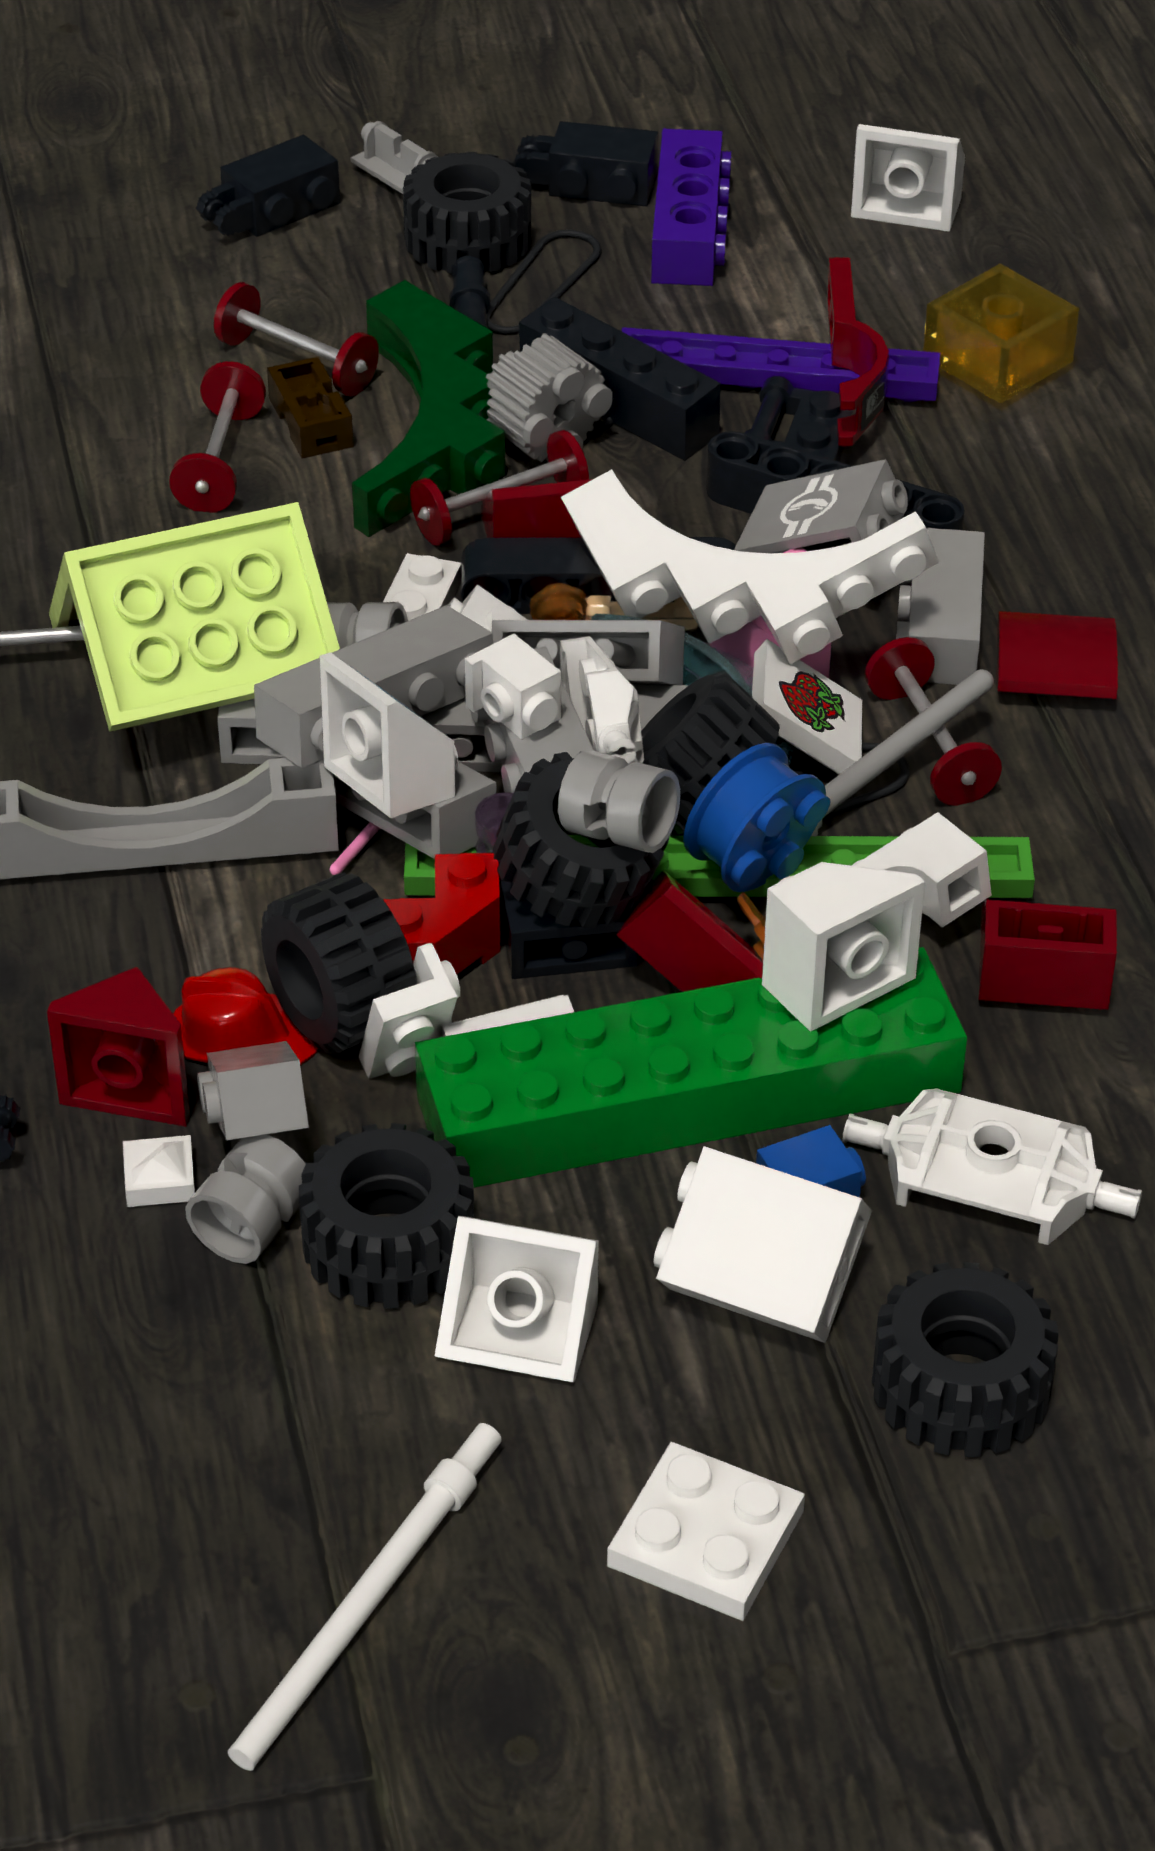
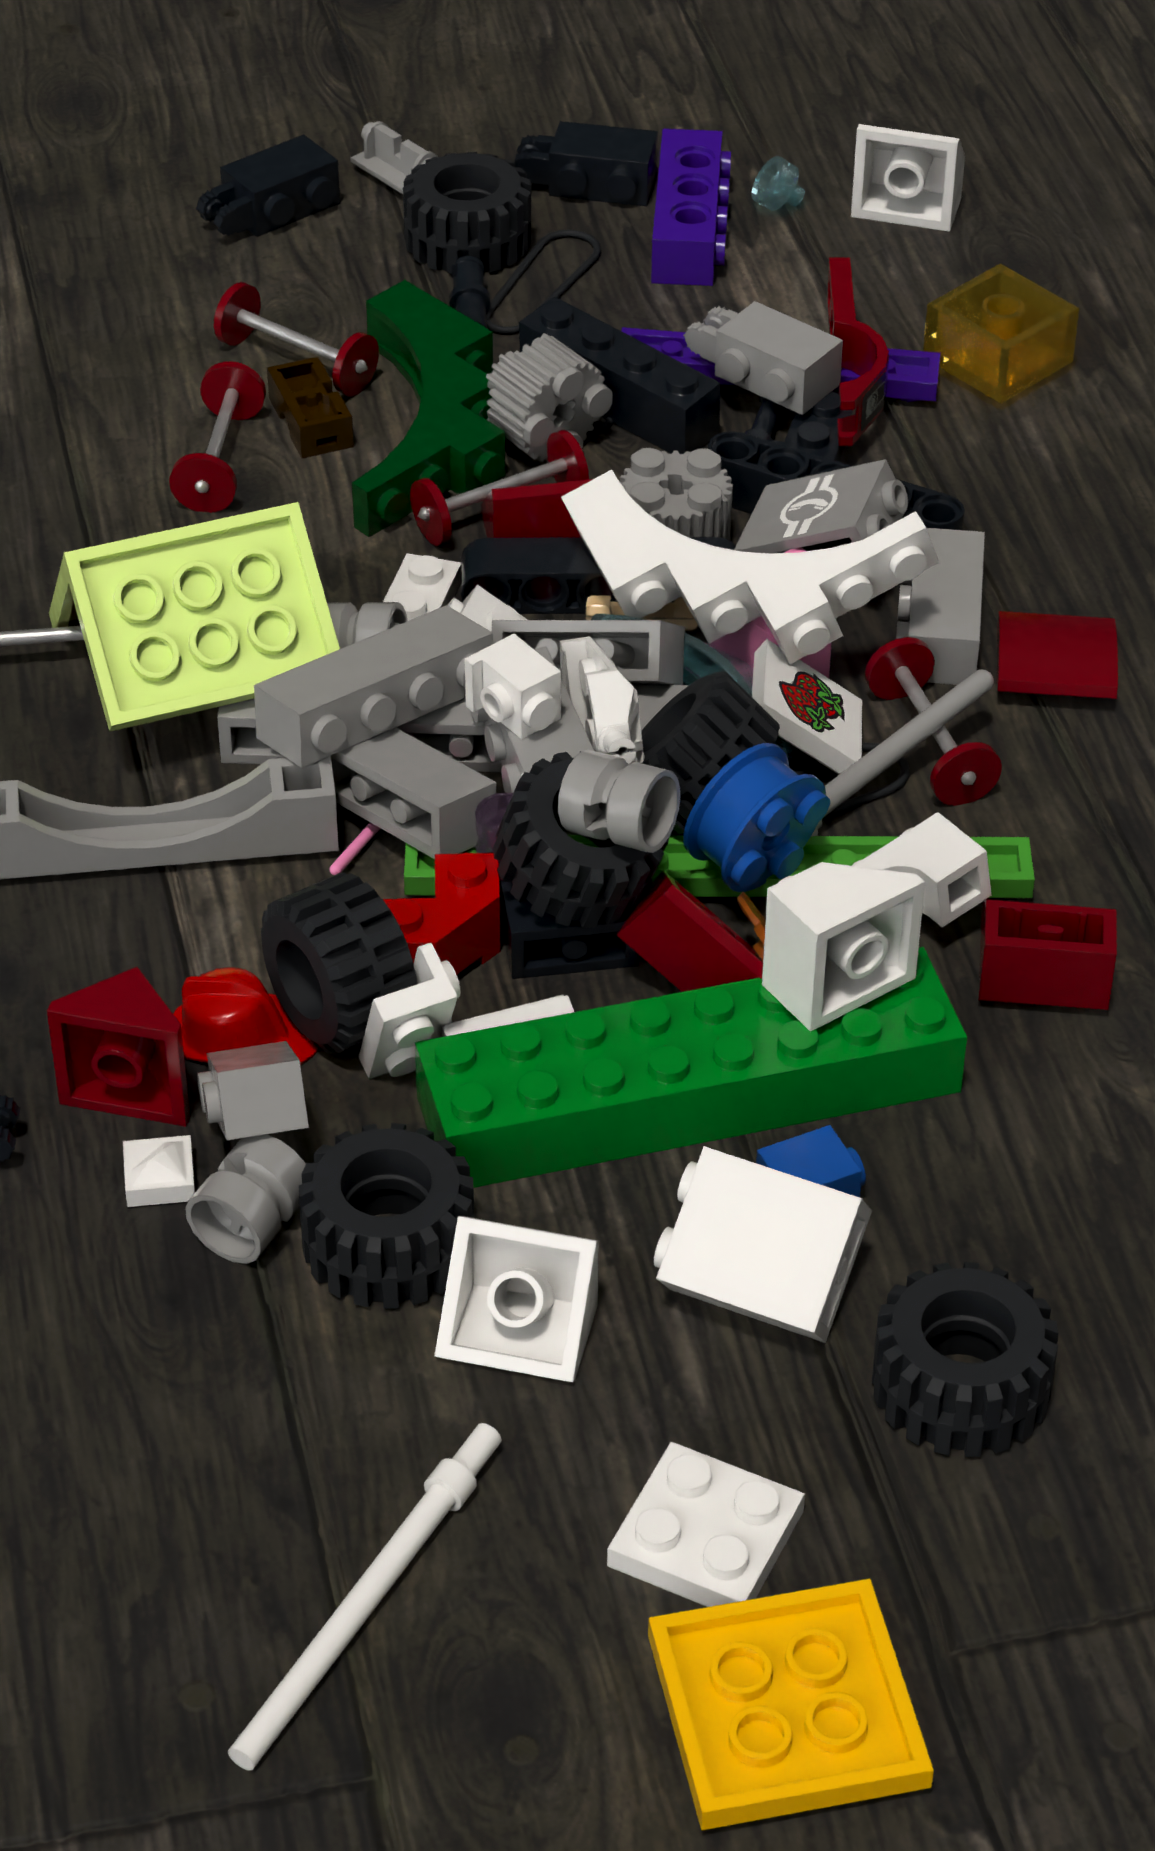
(382, 744): white slope -> none
(559, 603): clear orange plate -> none
(682, 490): none -> light grey brick
(769, 354): none -> light grey hinge
(777, 184): none -> clear light blue tile
(788, 1704): none -> yellow plate
(1041, 1179): white plate -> none

